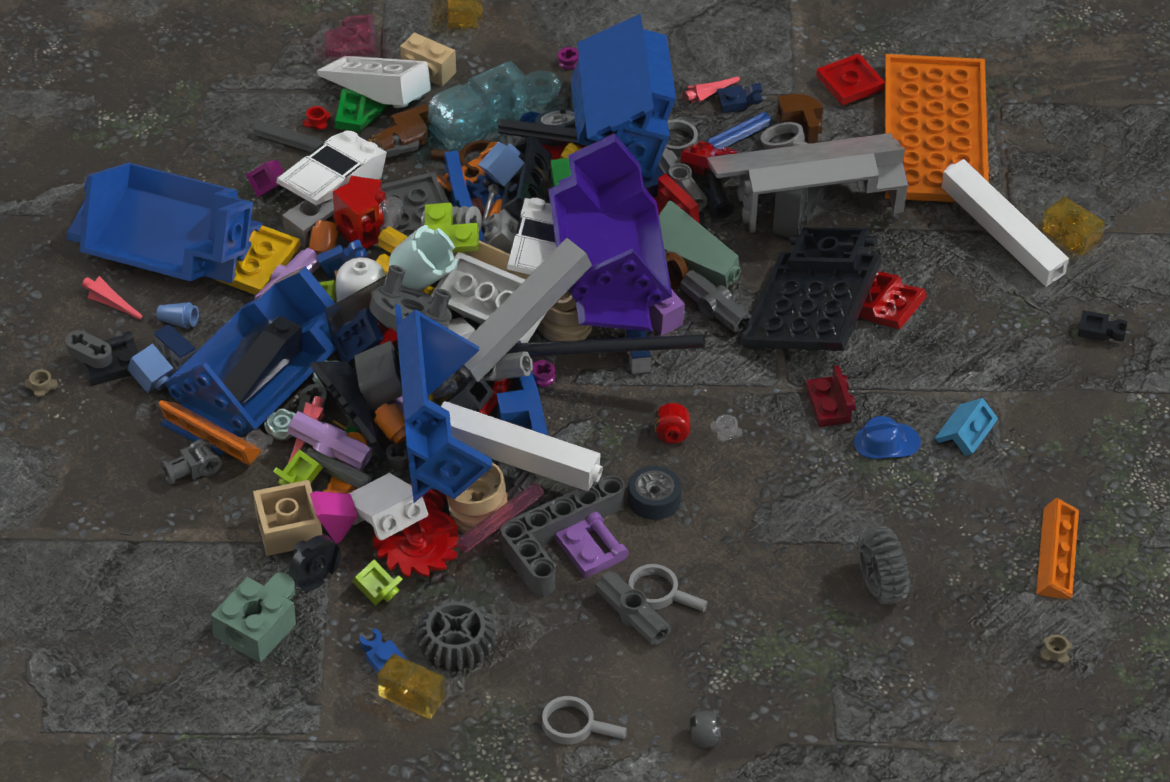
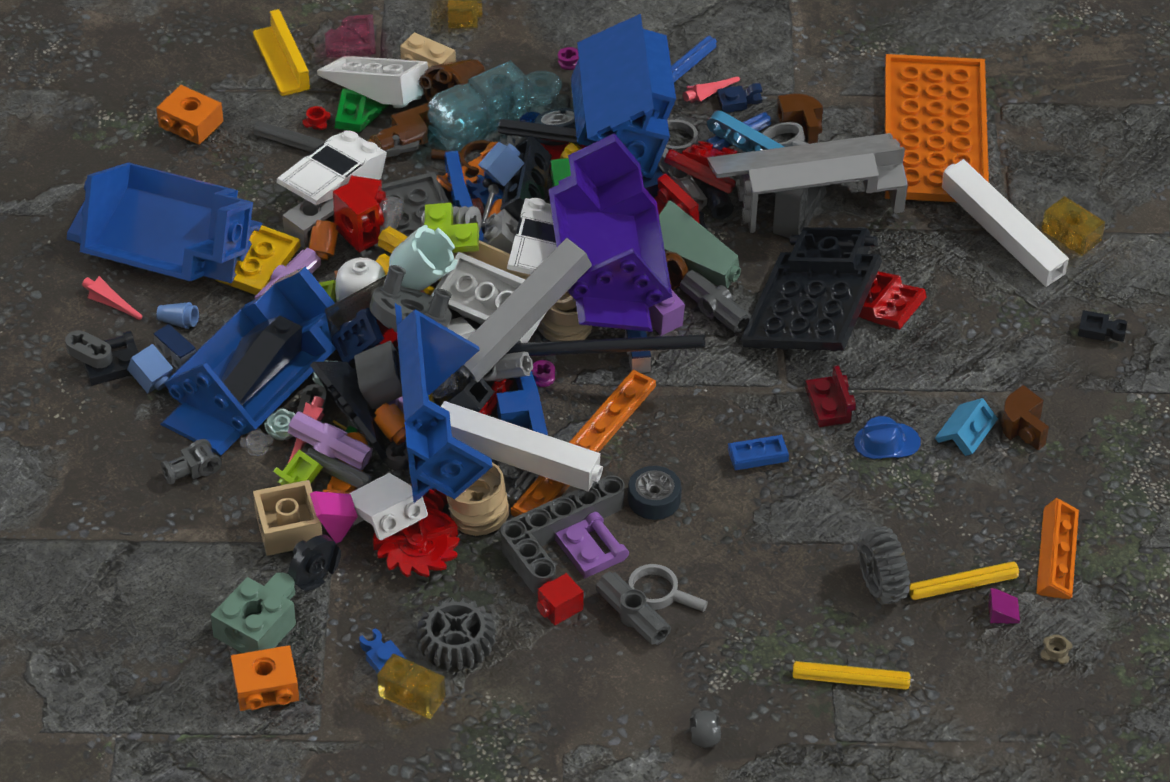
(40, 382): dark tan plate -> none
(189, 114): none -> orange brick
(210, 431): orange slope -> none
(264, 177): magenta panel -> none
(265, 678): none -> orange brick
(282, 56): none -> yellow panel
(337, 256): blue plate -> none
(377, 583): lime bracket -> none
(447, 75): none -> reddish brown cone
(499, 517): clear pink axle -> none
(560, 599): none -> red brick
(592, 436): none -> orange tile
(592, 725): light grey piece -> none
(674, 421): red head -> none
(693, 57): none -> blue axle
(699, 171): none -> red axle
(726, 428): clear plate -> none
(729, 127): none -> dark azure beam
(758, 452): none -> blue plate
(850, 79): red plate -> none
(851, 675): none -> yellow axle
(963, 580): none -> yellow axle
(1003, 607): none -> magenta slope
(1023, 416): none -> reddish brown brick

